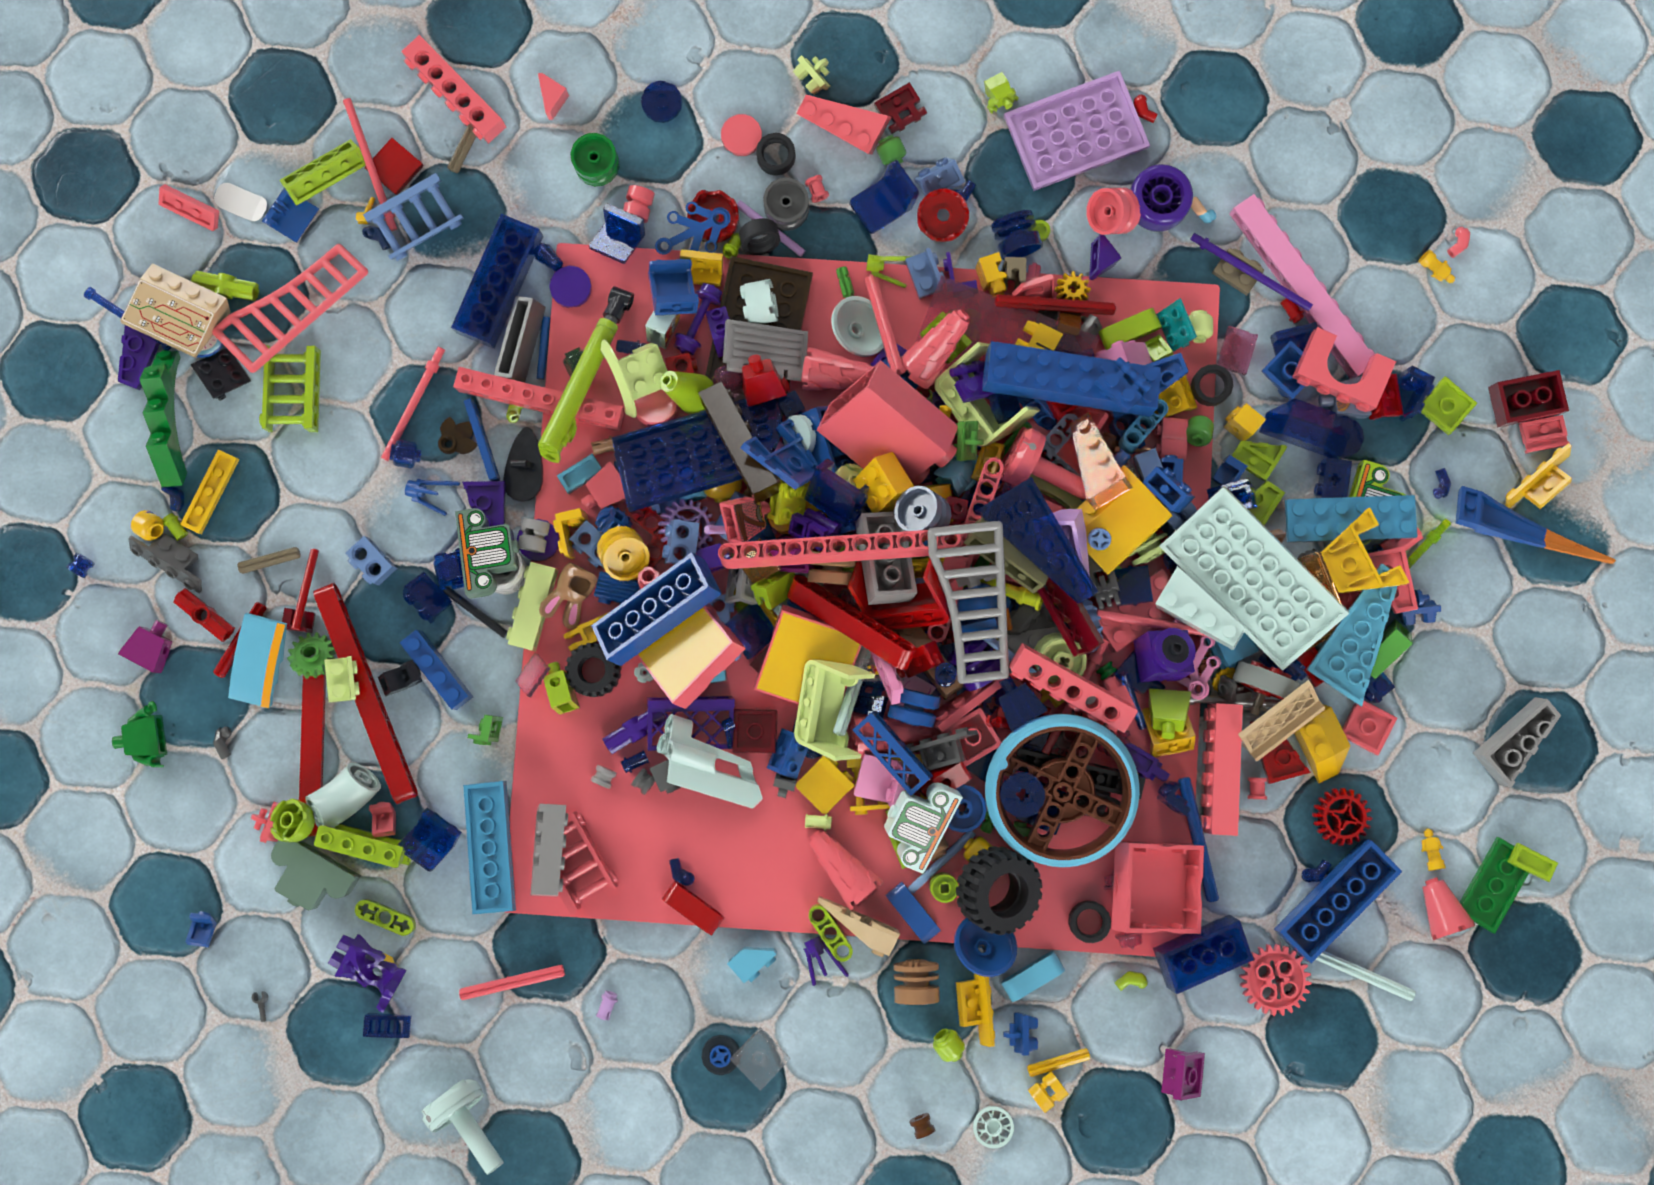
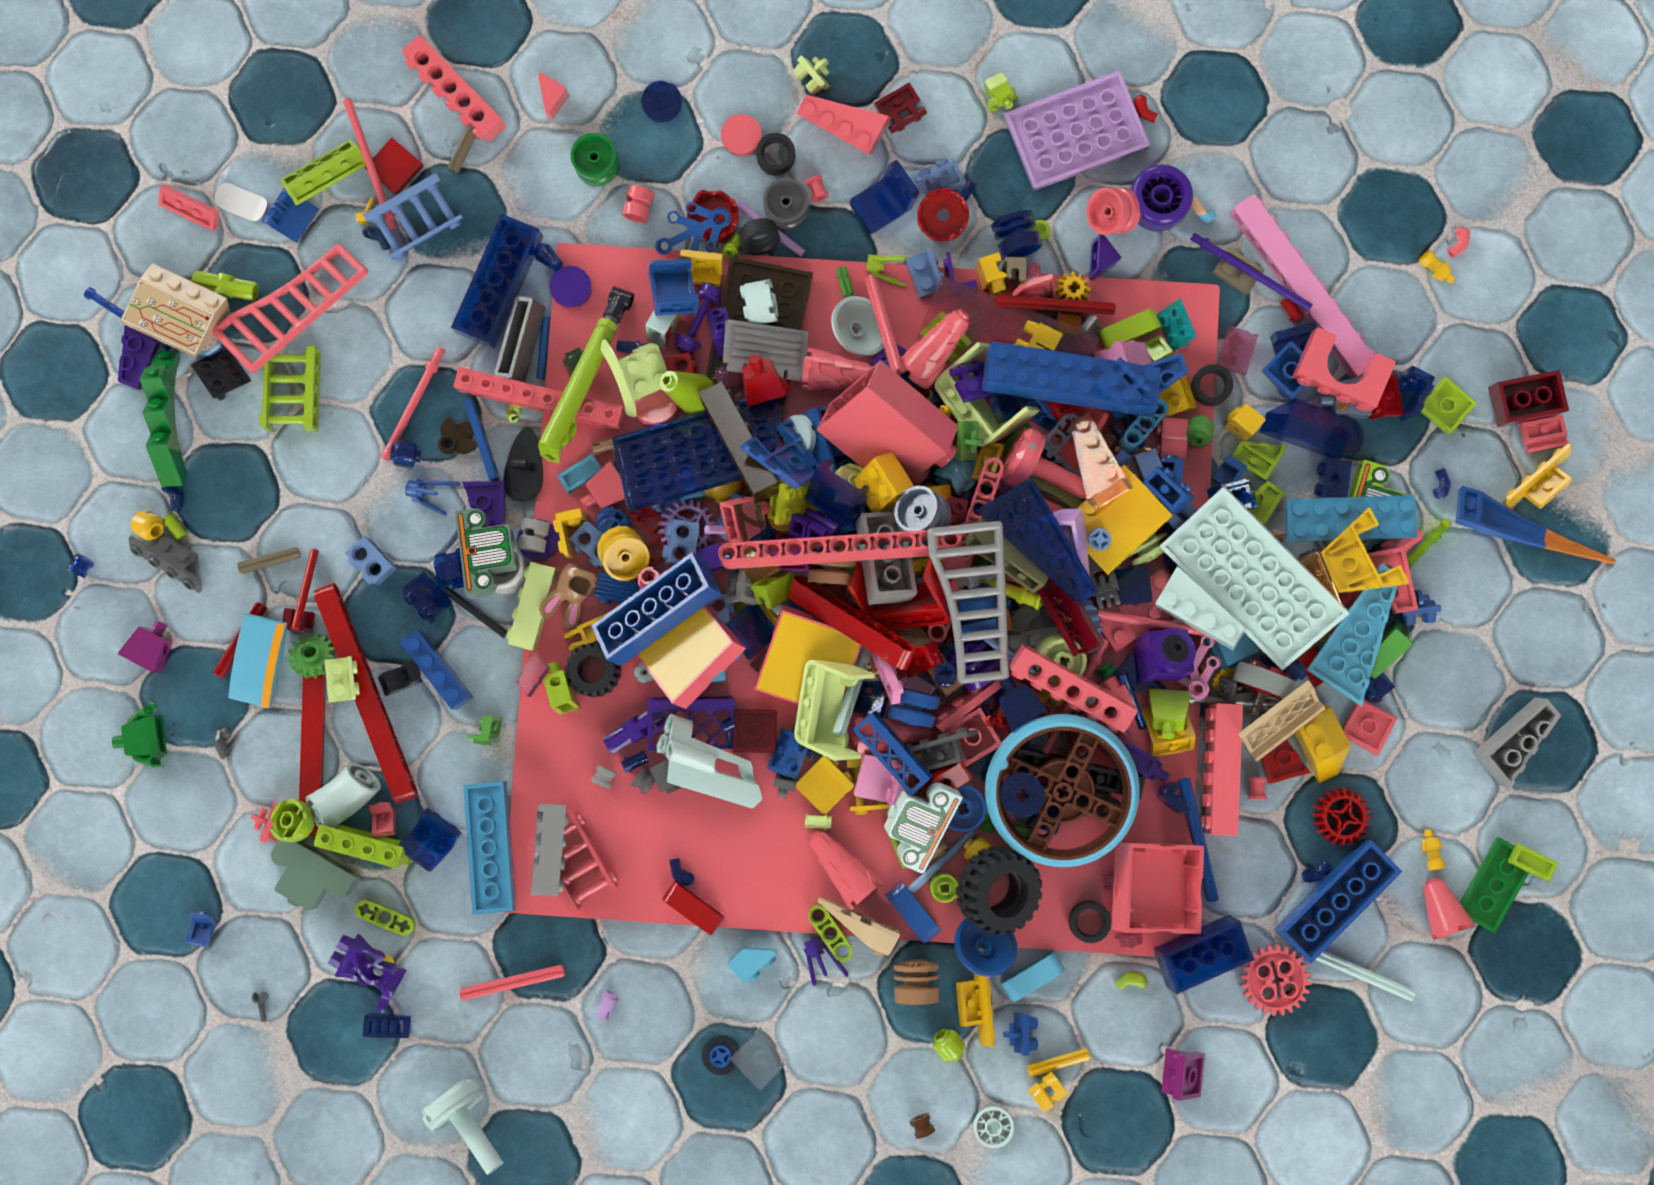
(194, 607): red piece -> none
(209, 491): yellow plate -> none
(618, 235): clear blue bracket -> none
(791, 405): clear blue bracket -> none
(891, 149): bright green head -> none
(1202, 324): yellowish green head -> none

